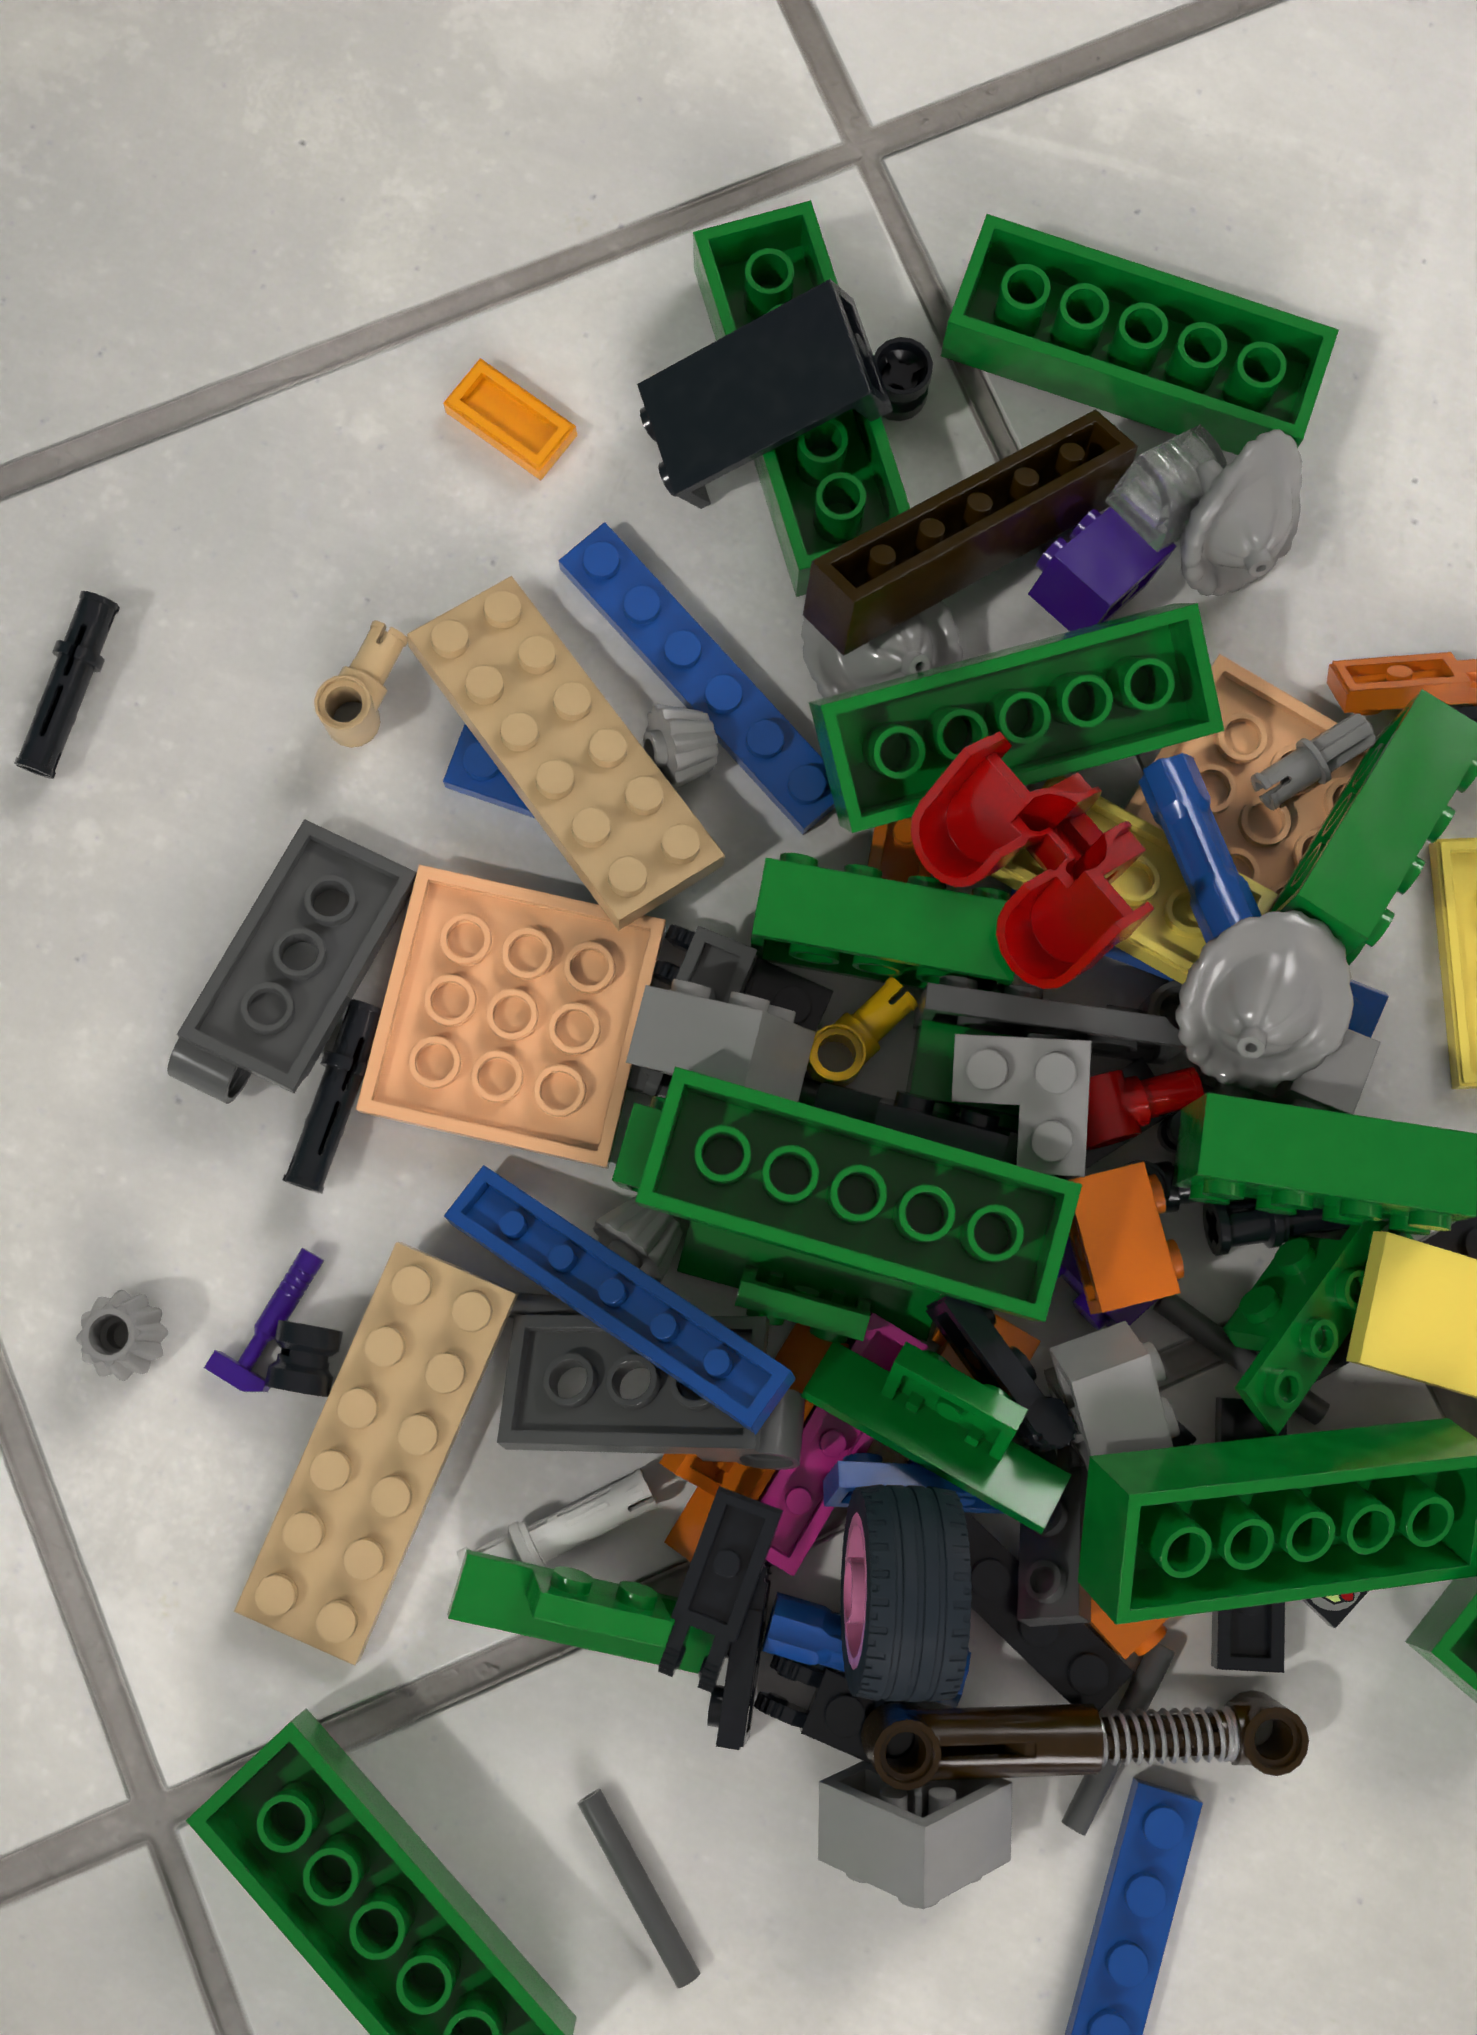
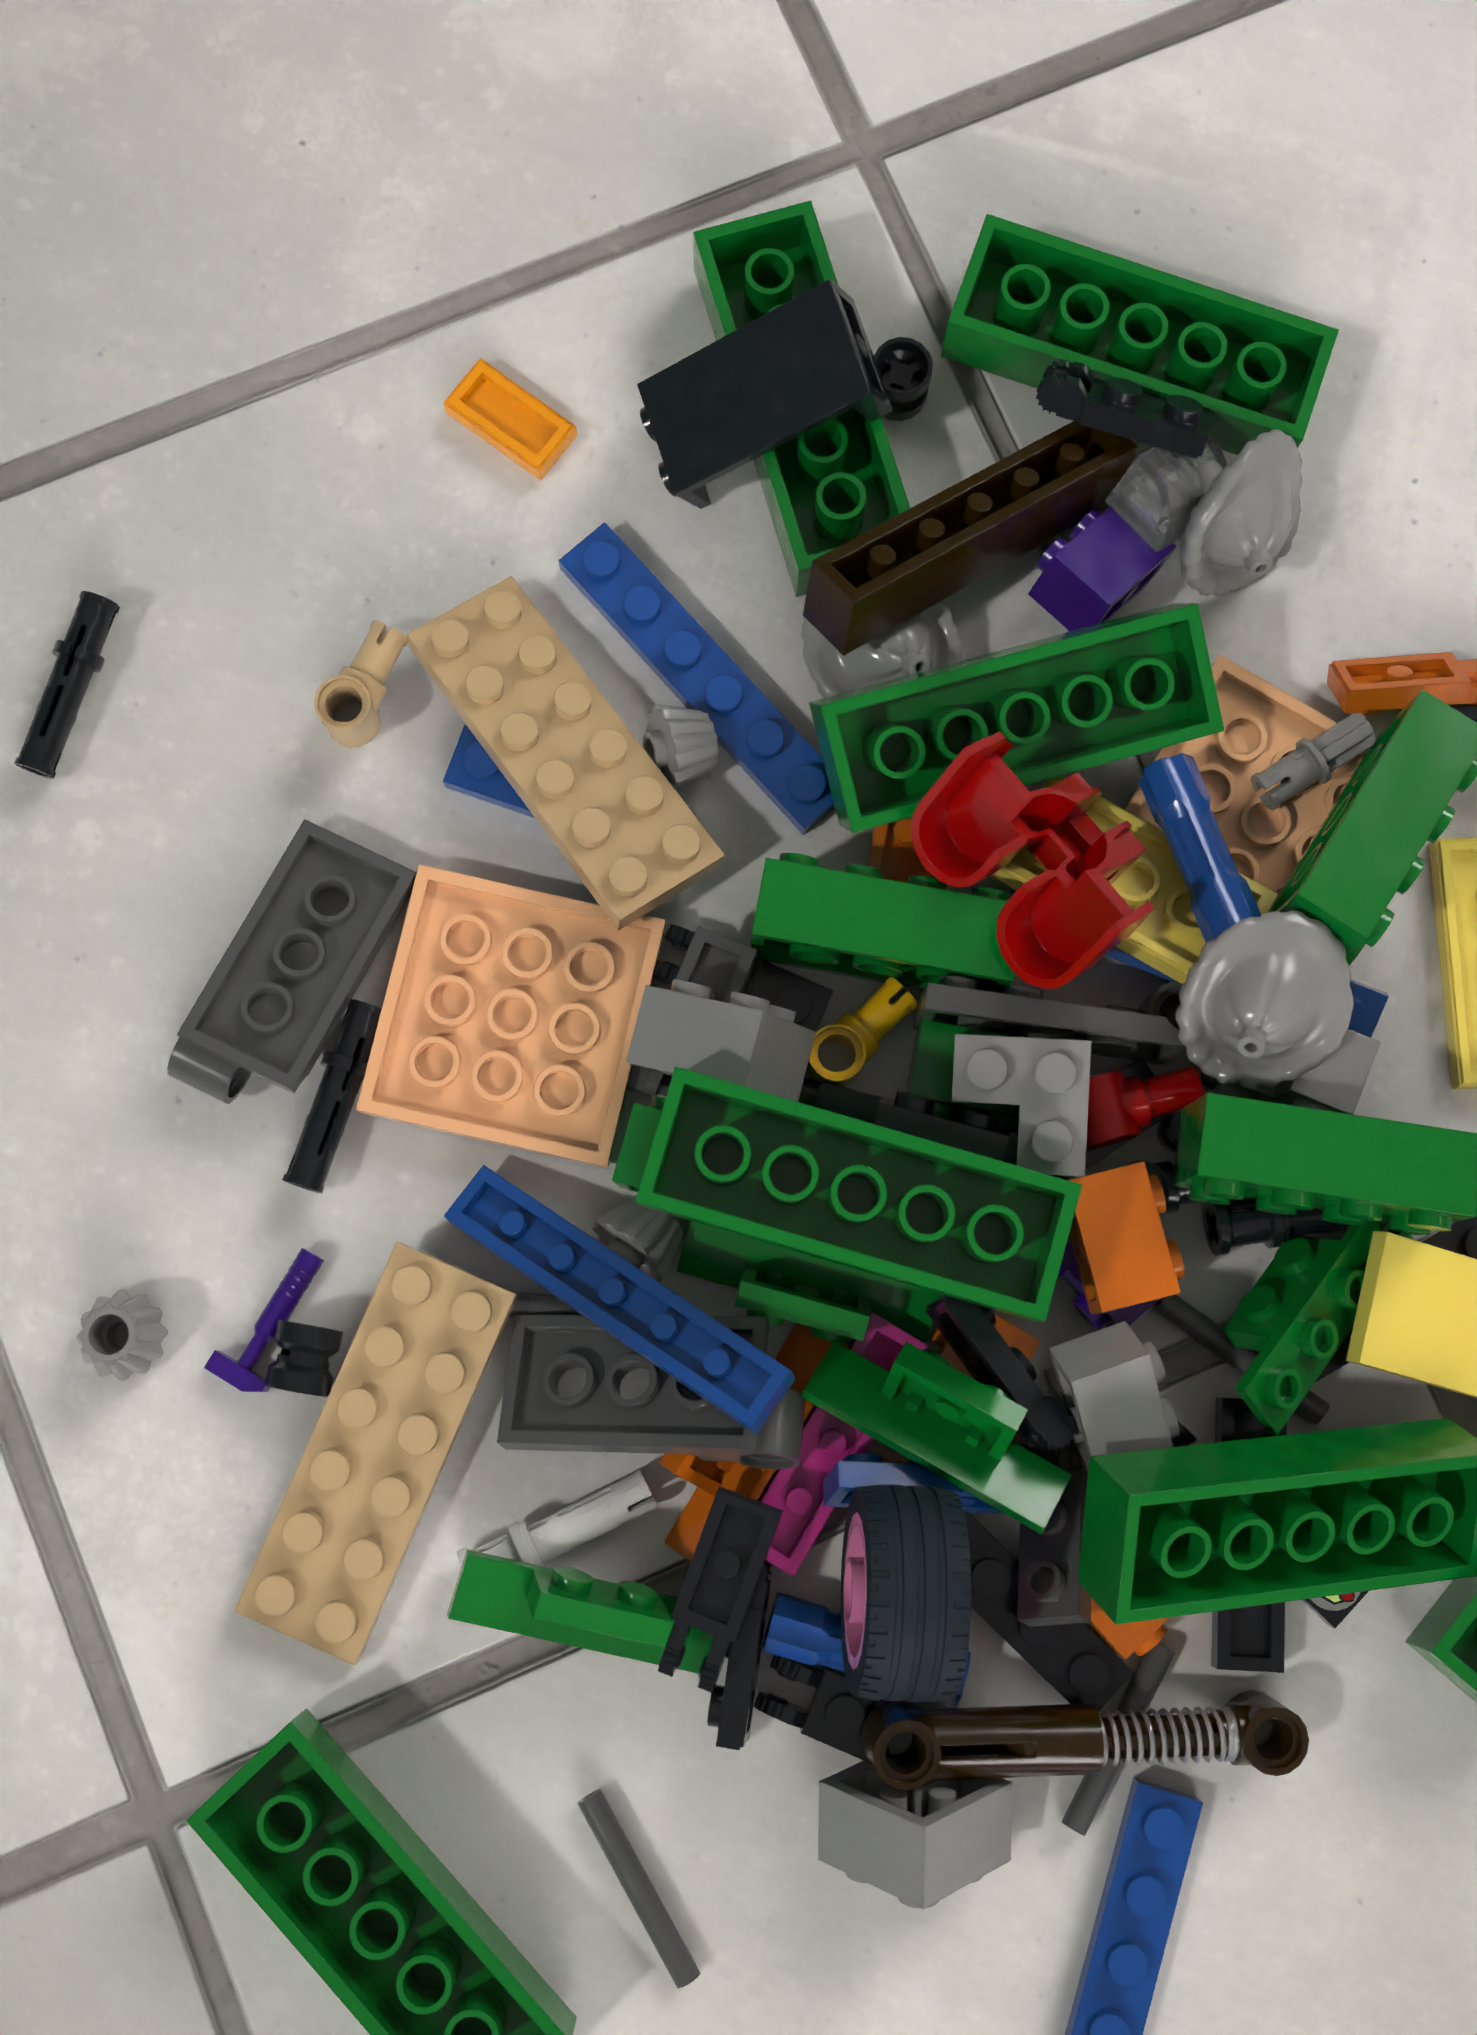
(1124, 409): none -> black hinge

